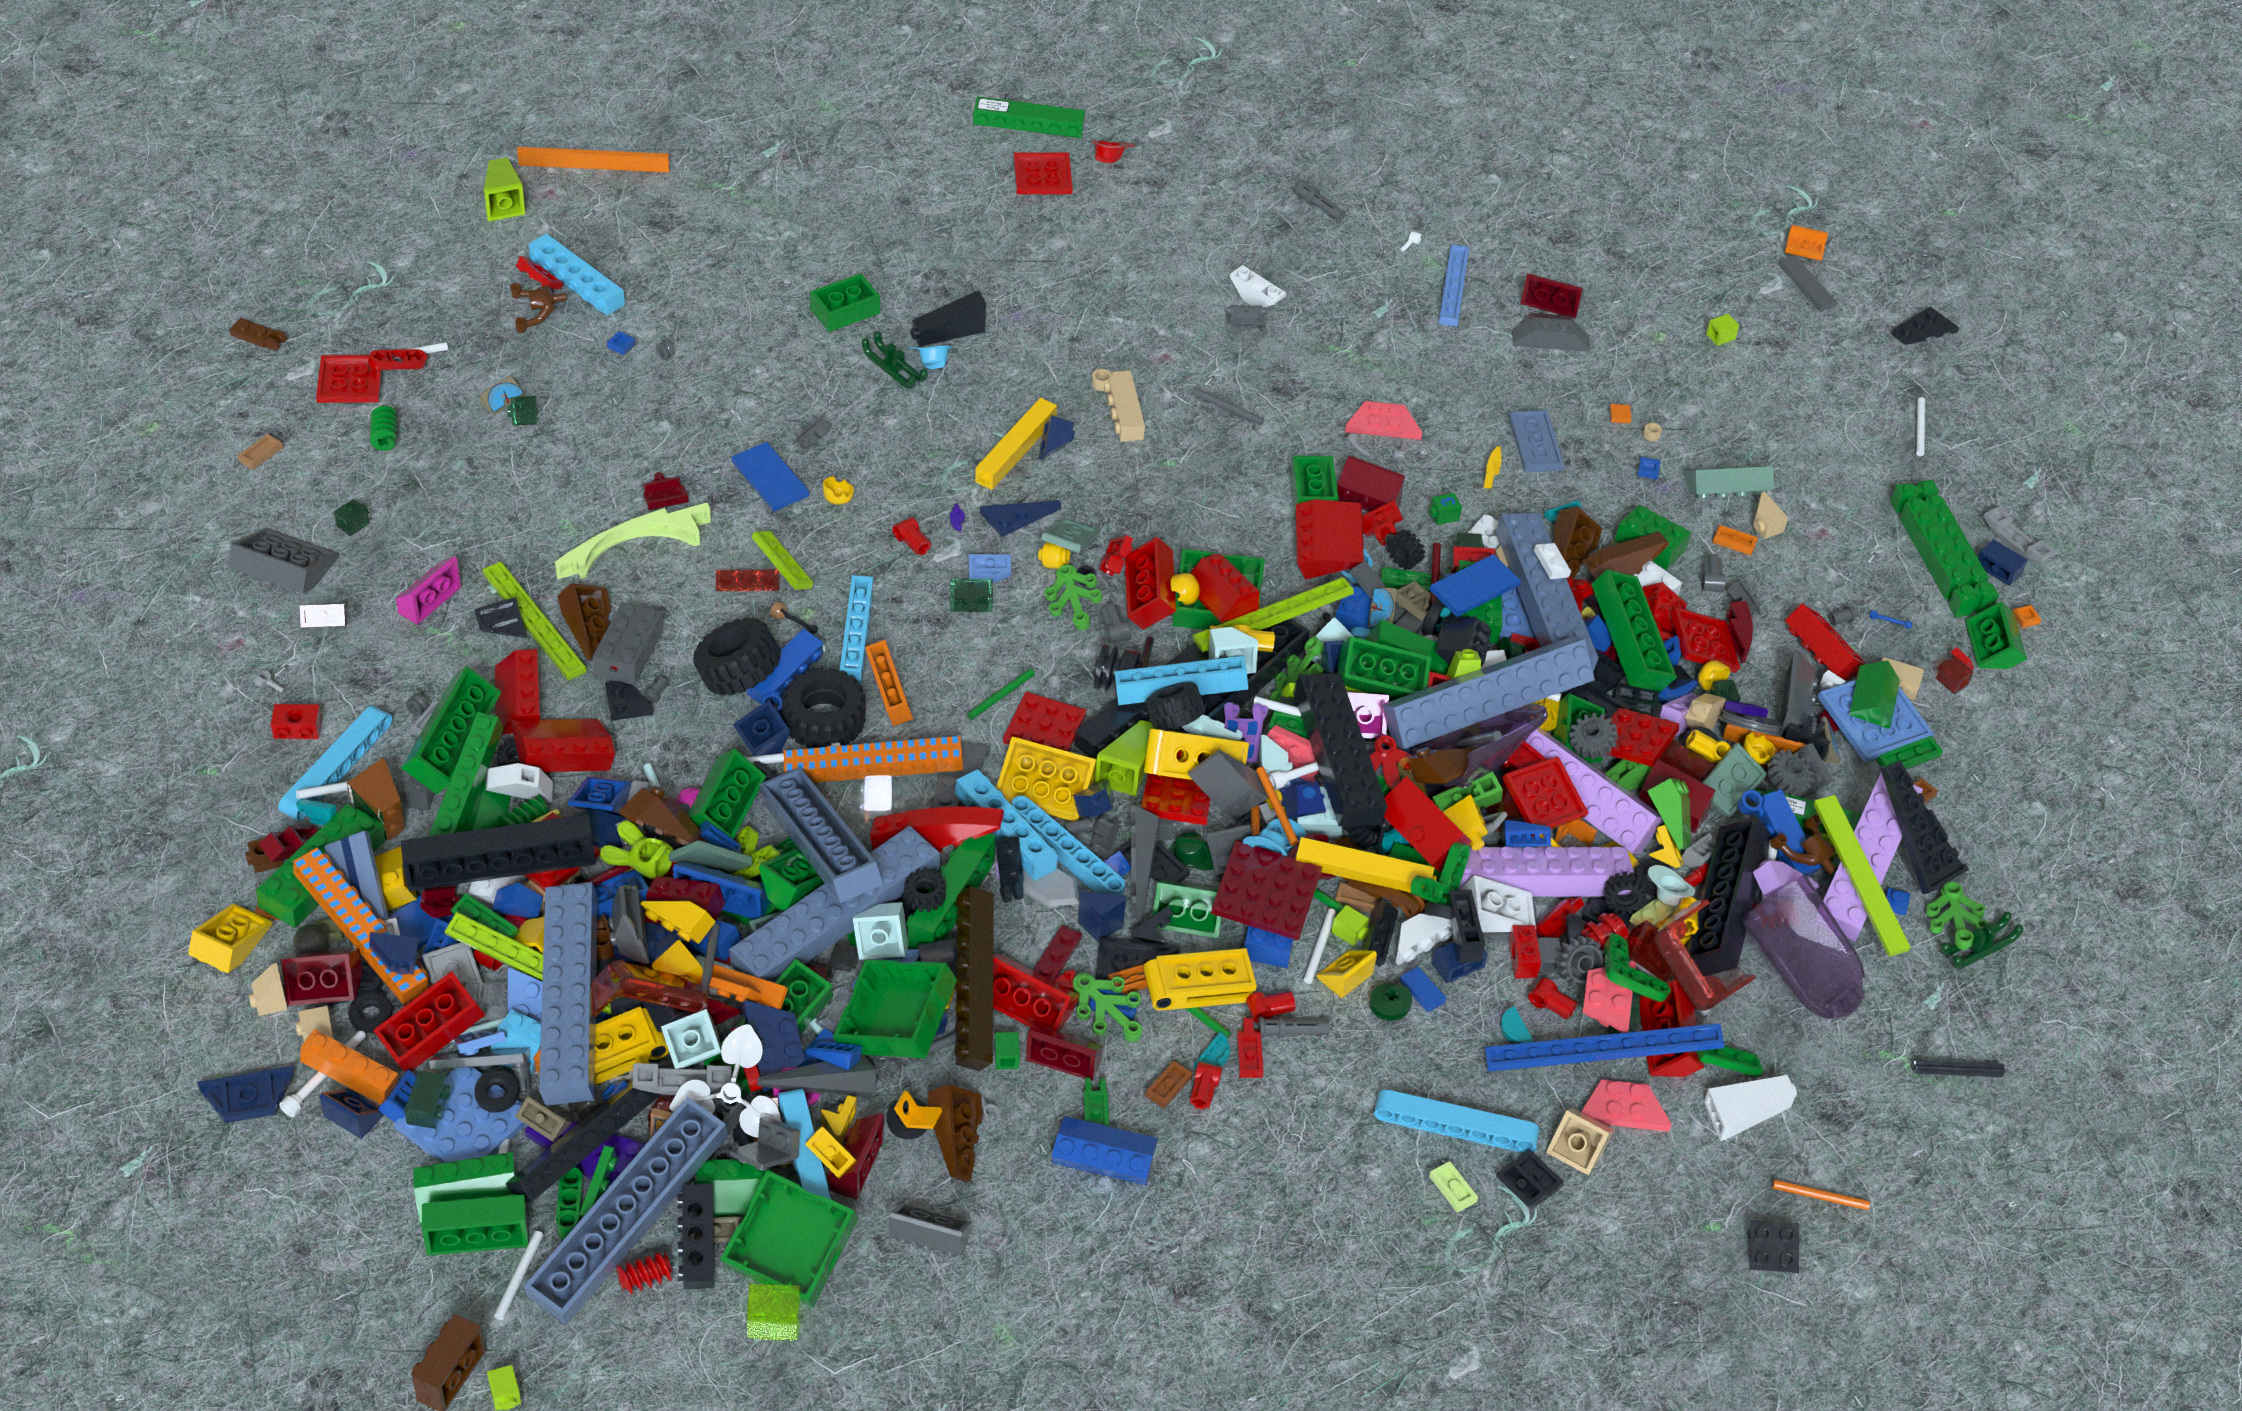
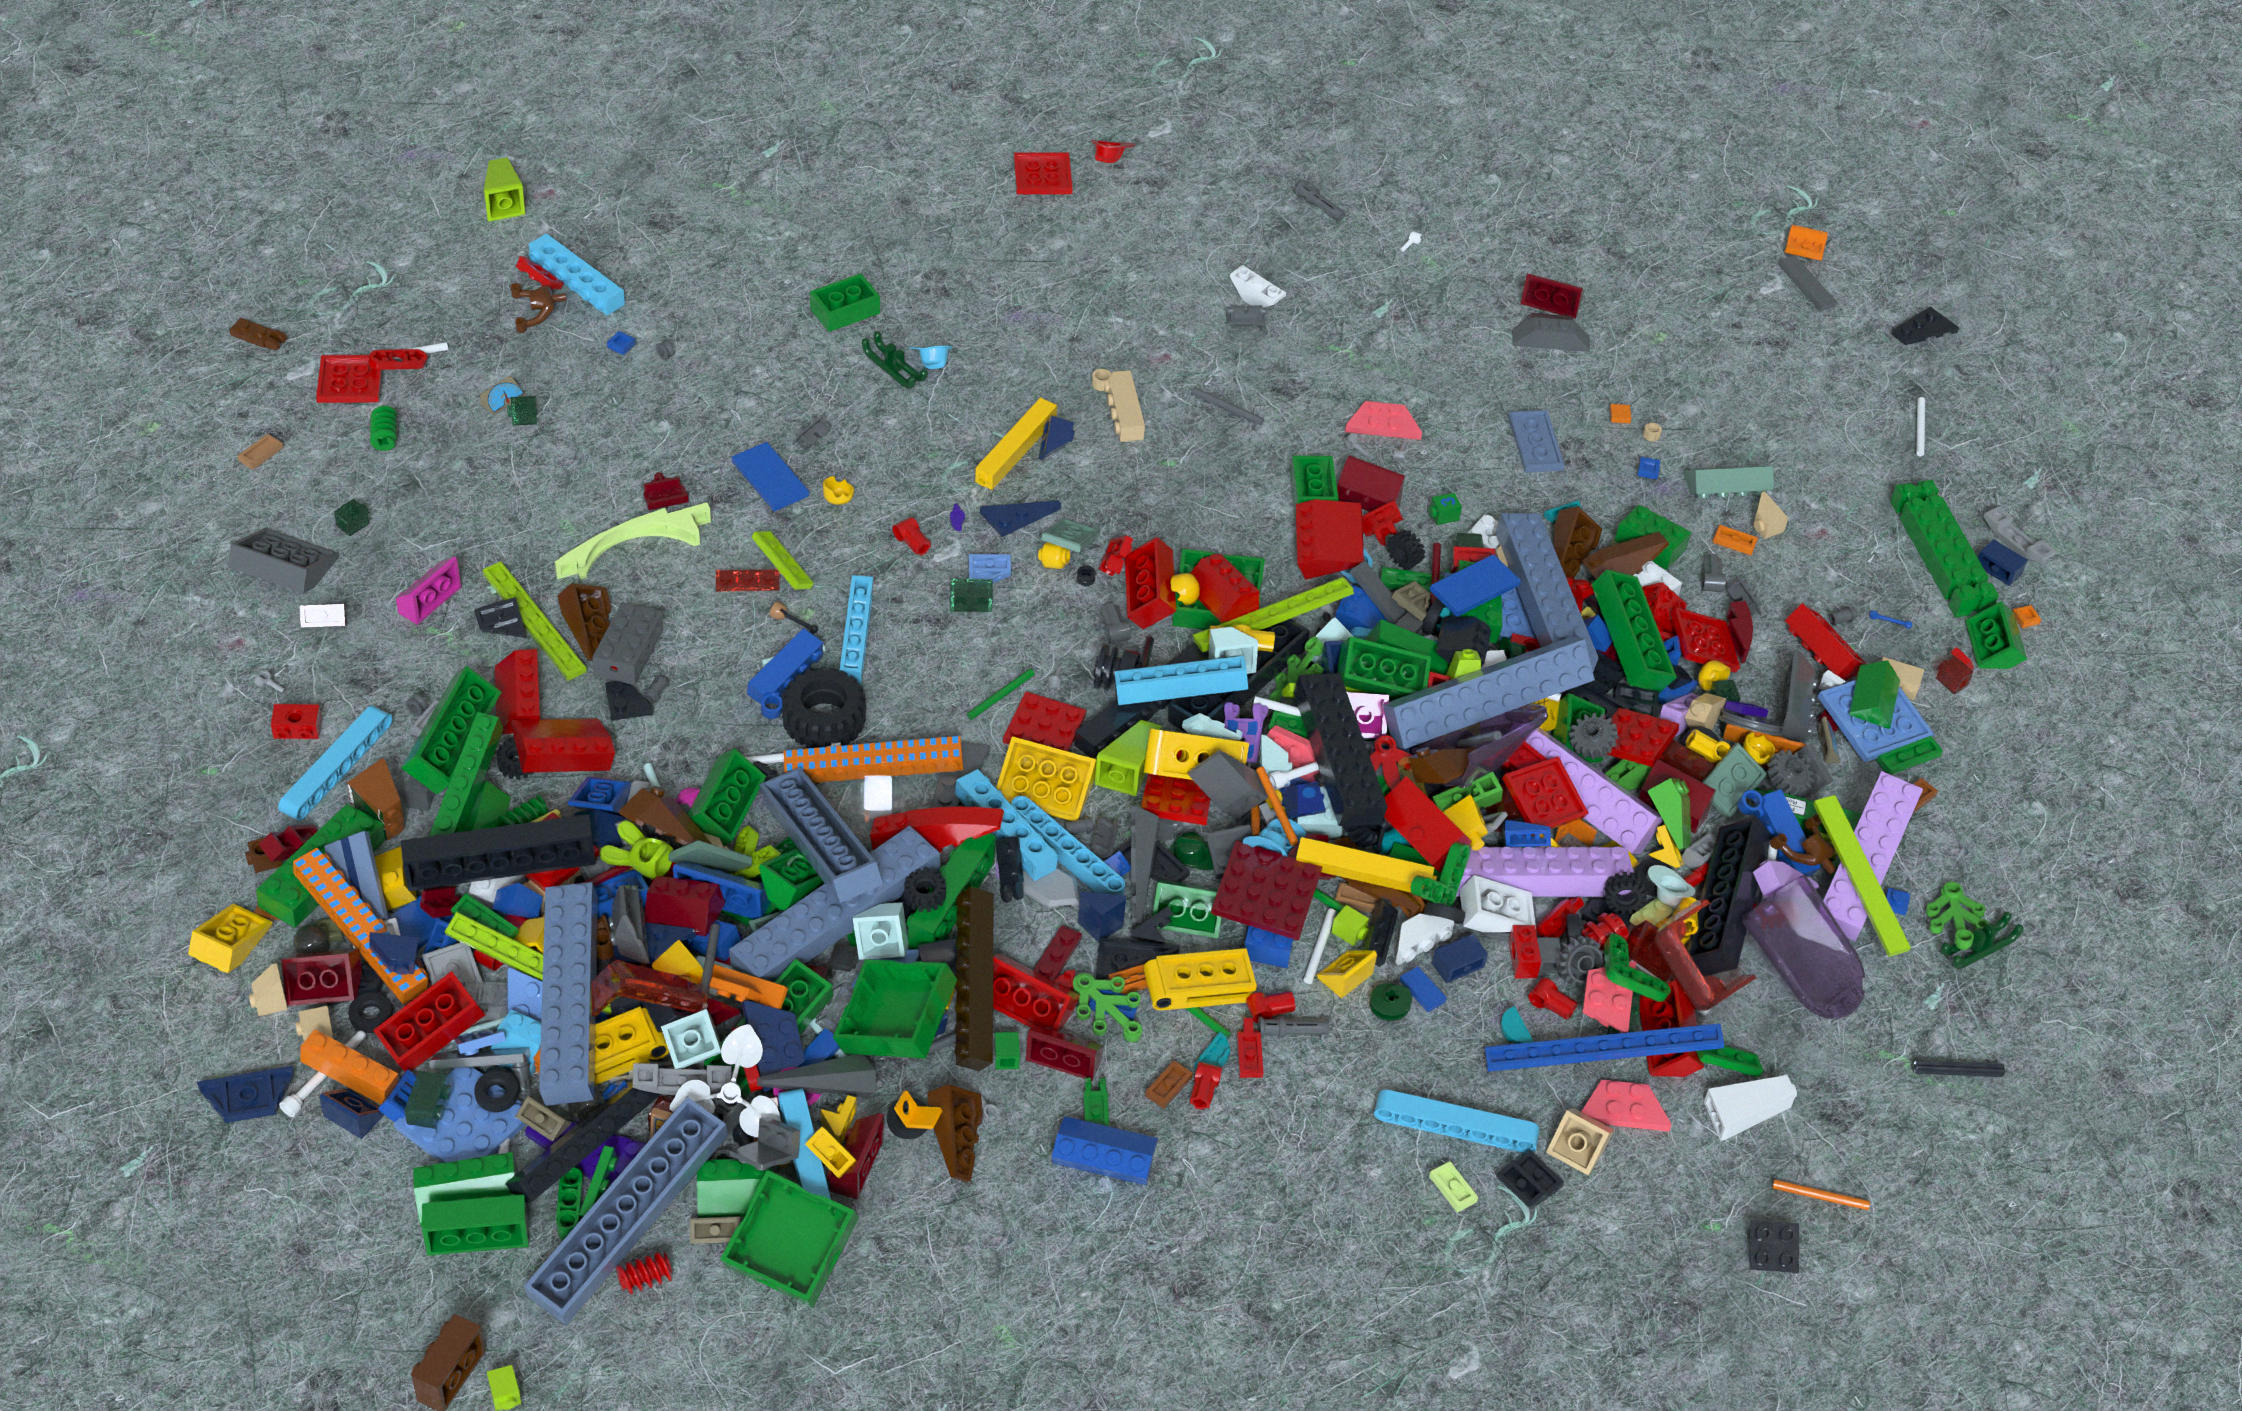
(318, 812): teal tile -> none
(321, 790): white bar -> none
(518, 1275): white bar -> none
(520, 781): white slope -> none
(593, 159): orange tile -> none
(682, 916): yellow slope -> none
(700, 1275): black brick -> none
(717, 837): blue tile -> none
(736, 656): black tyre -> none
(763, 730): dark blue slope -> none
(773, 1312): clear neon green slope -> none
(836, 1053): blue slope -> none
(889, 683): orange brick -> none
(929, 1229): dark grey slope -> none
(951, 321): black slope -> none
(1029, 117): green brick -> none
(1067, 575): bright green plant -> none
(1094, 800): dark blue slope -> none
(1175, 706): black tyre -> none
(1382, 606): slope -> none
(1454, 285): medium blue tile -> none
(1466, 927): black slope -> none
(1493, 467): yellow slope -> none
(1552, 561): white plate -> none
(1722, 329): lime brick -> none
(1802, 735): black hinge -> none
(1924, 836): black wing -> none

